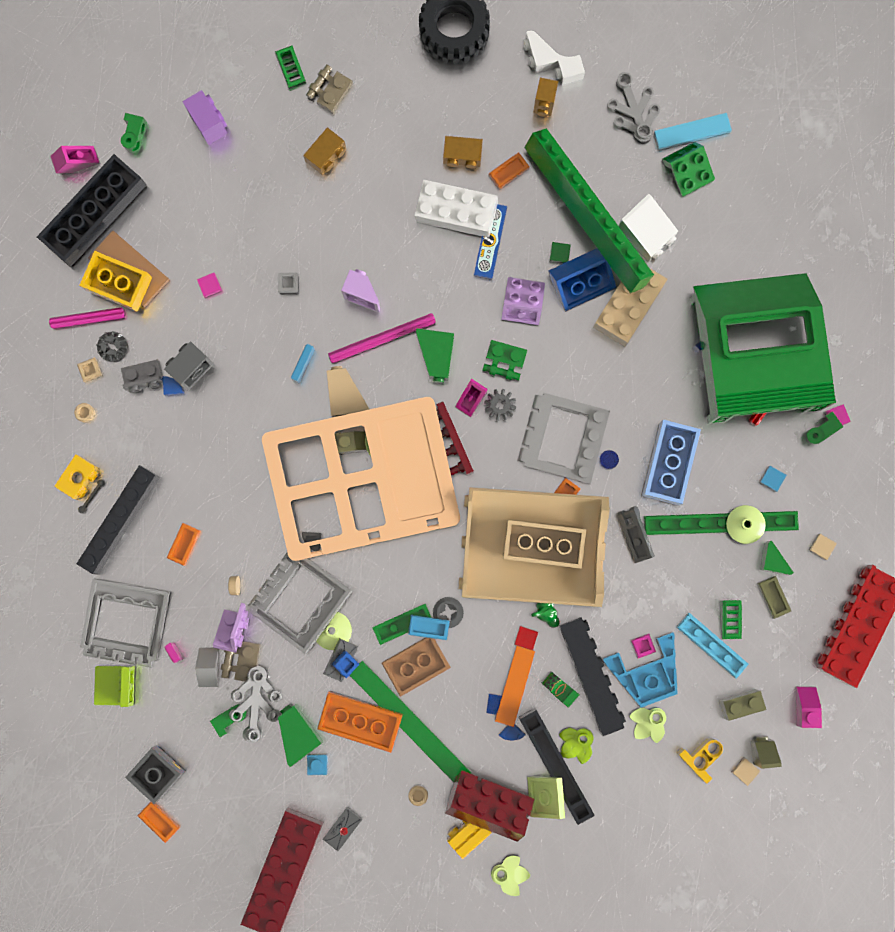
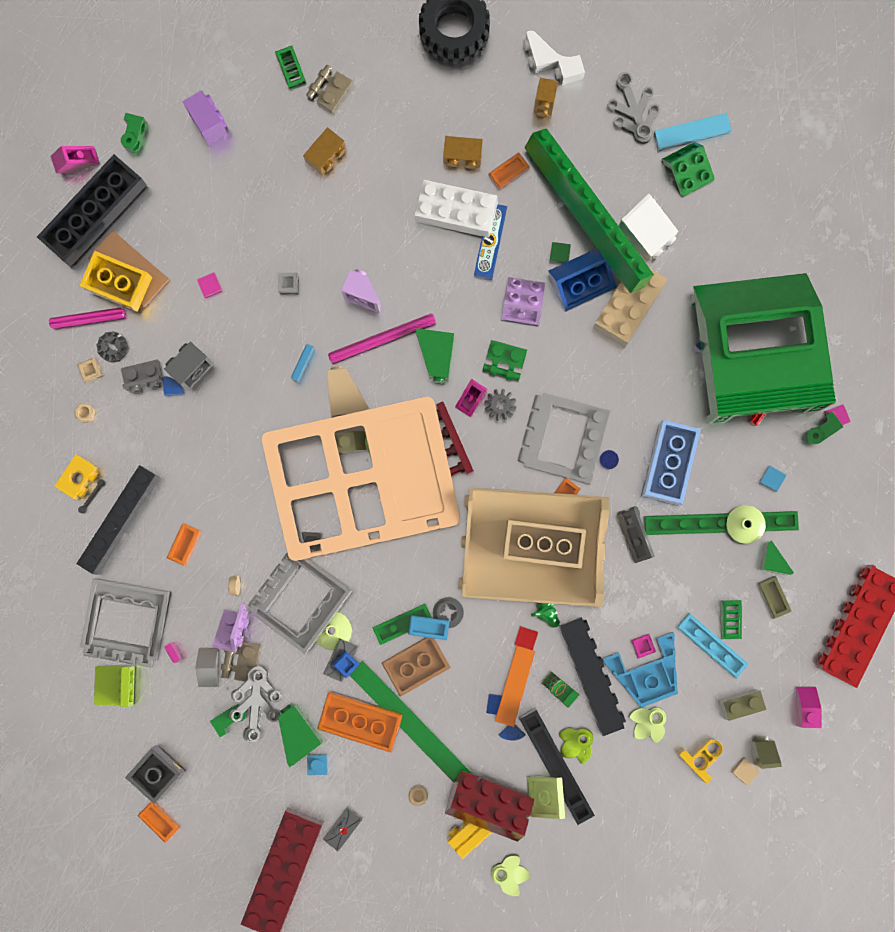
(822, 546): tan tile -> none

